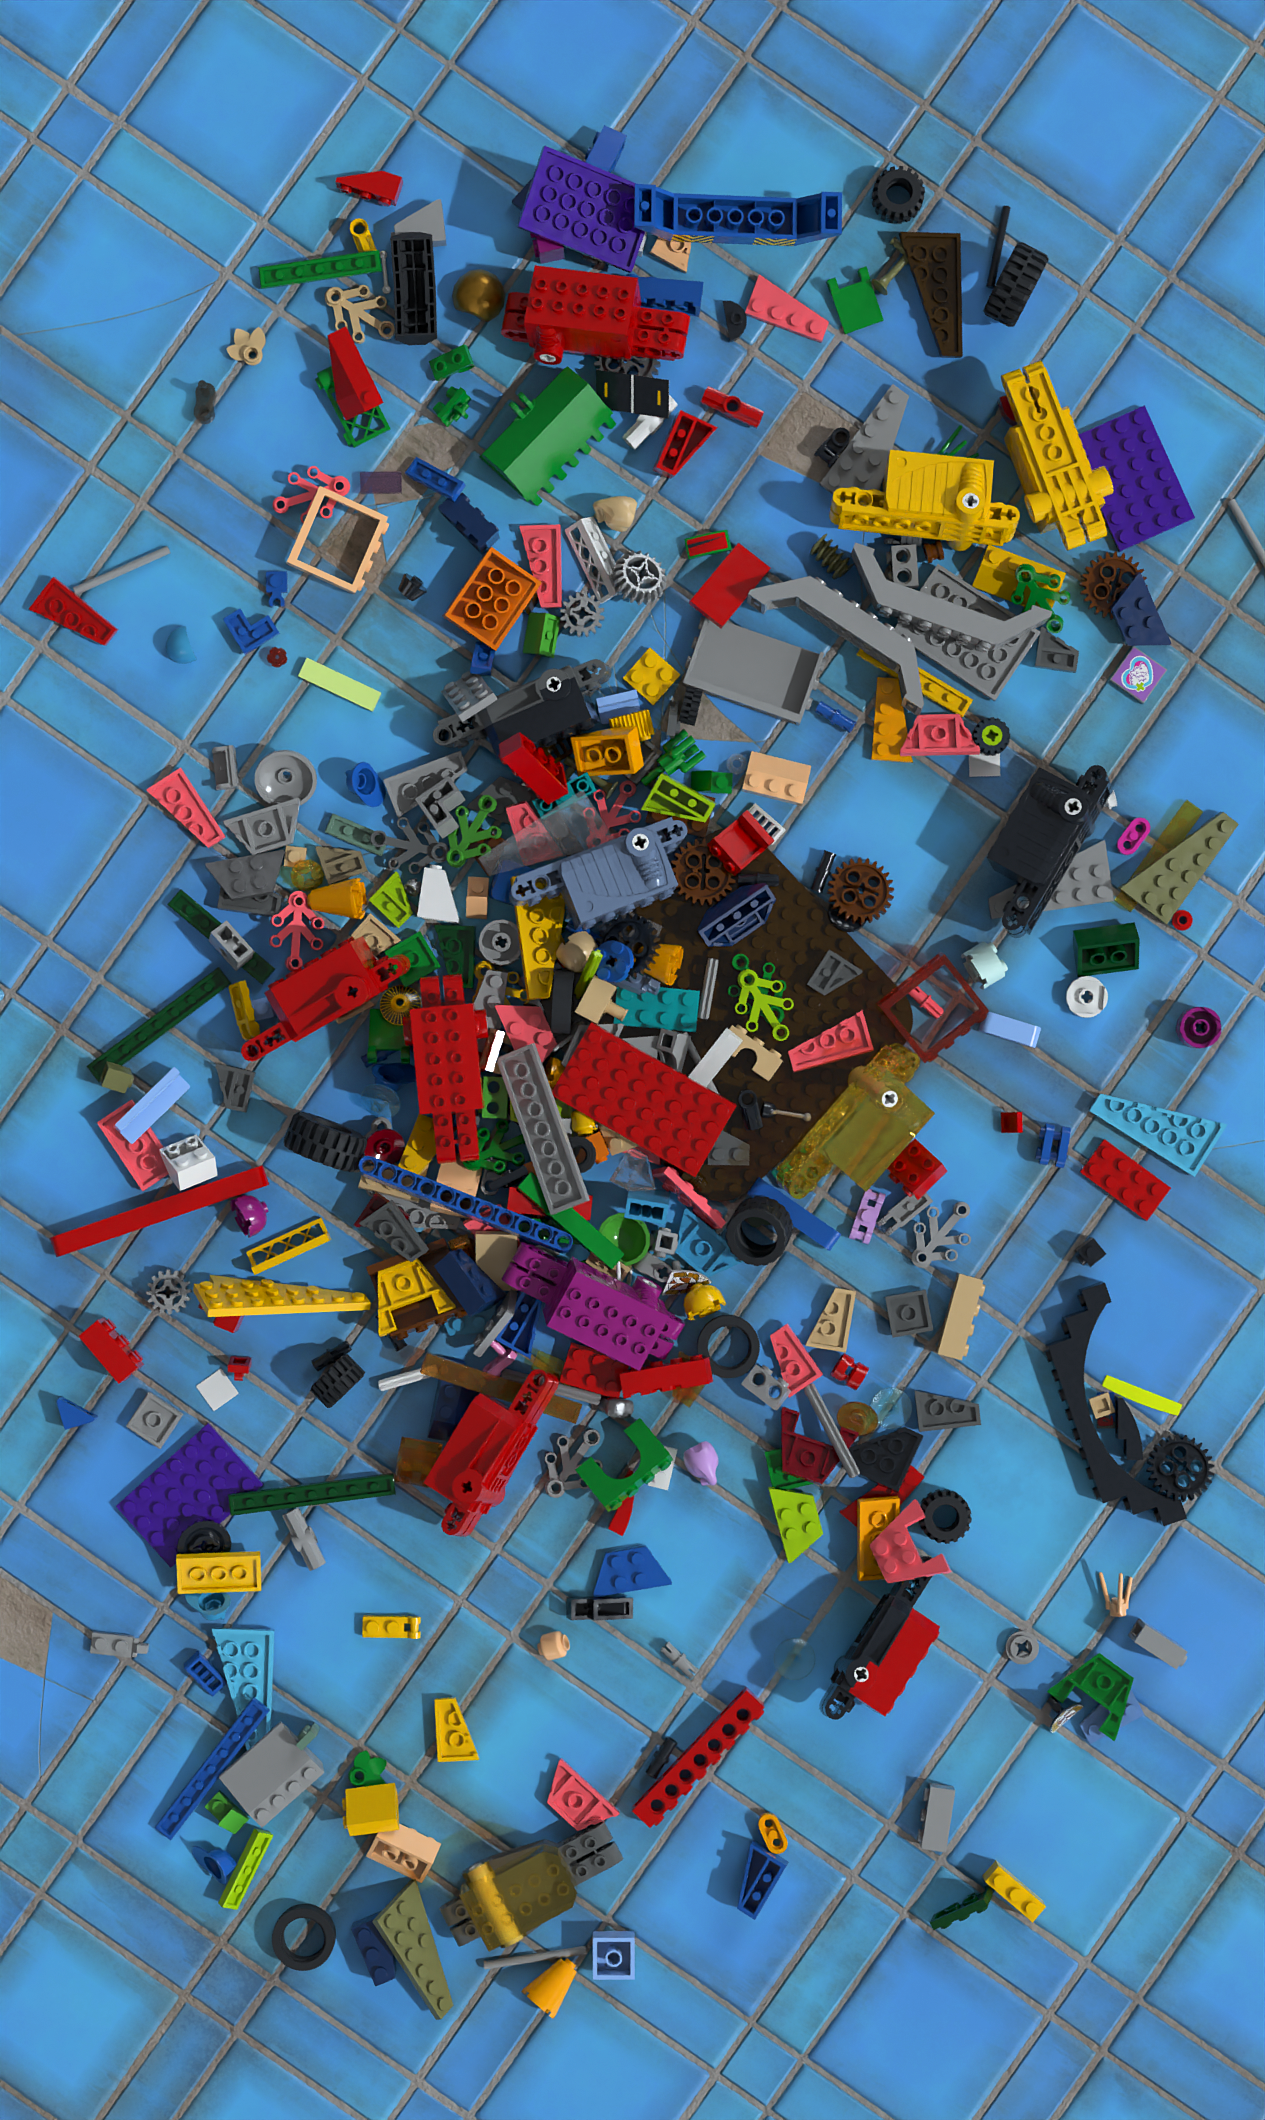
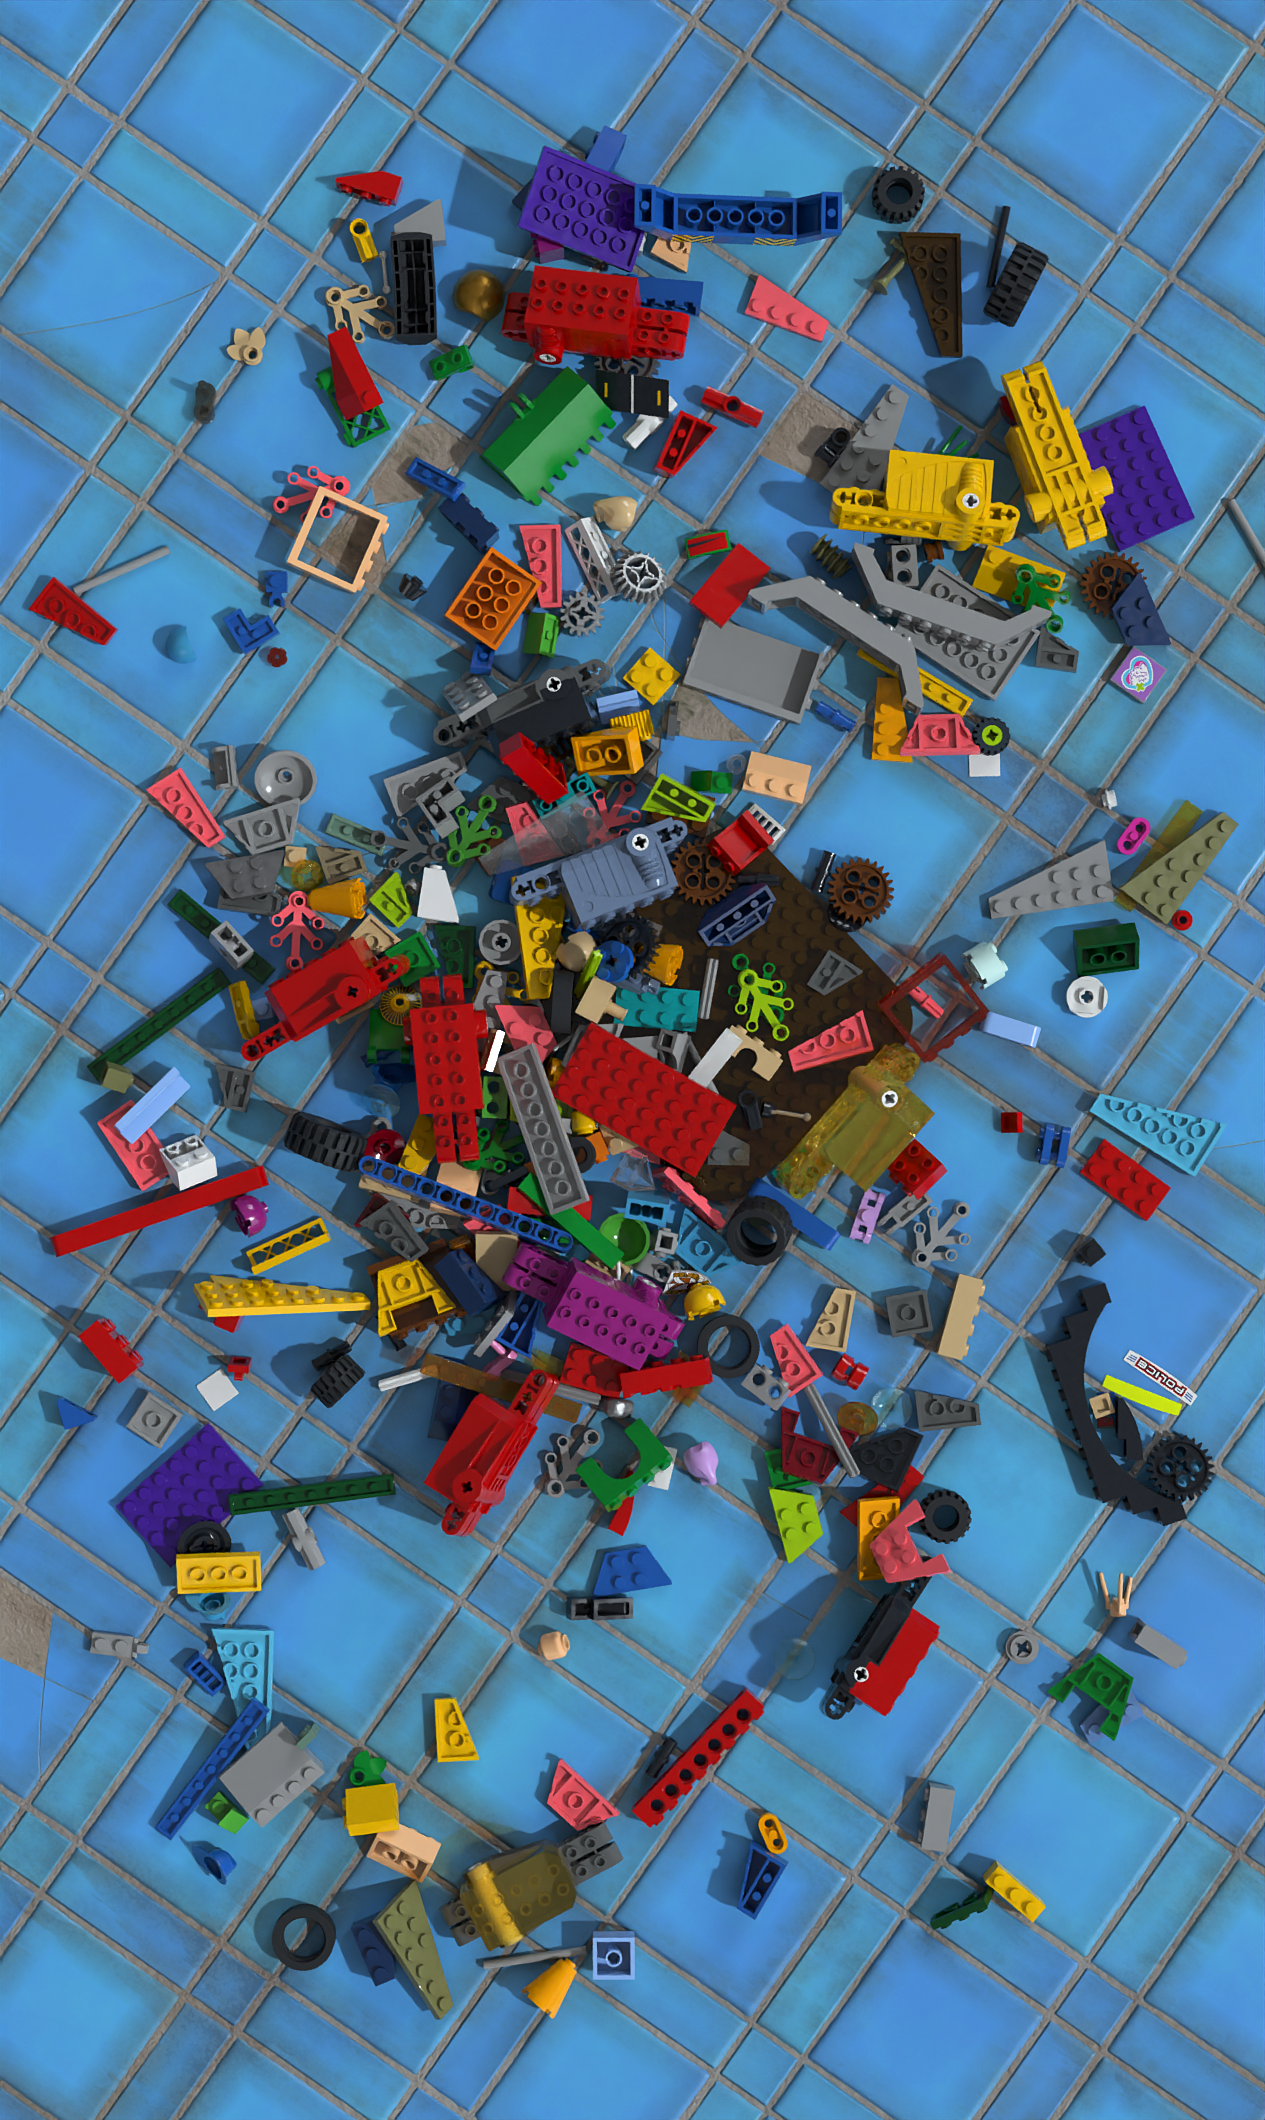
(169, 1301): light grey gear -> none
(245, 1869): lime plate -> none
(320, 269): green tile -> none
(339, 684): yellowish green tile -> none
(366, 784): blue piece -> none
(381, 482): clear purple tile -> none
(391, 1626): yellow plate -> none
(416, 1460): clear orange slope -> none
(454, 408): green hips -> none
(477, 897): light nougat slope -> none
(674, 758): green plant -> none
(679, 1660): light grey pin -> none
(690, 706): black tyre -> none
(735, 319): black plate -> none
(856, 303): green flag -> none
(1044, 839): black piece -> none
(1063, 1714): shield -> none
(1160, 1376): none -> white sticker
(1210, 1027): magenta brick -> none

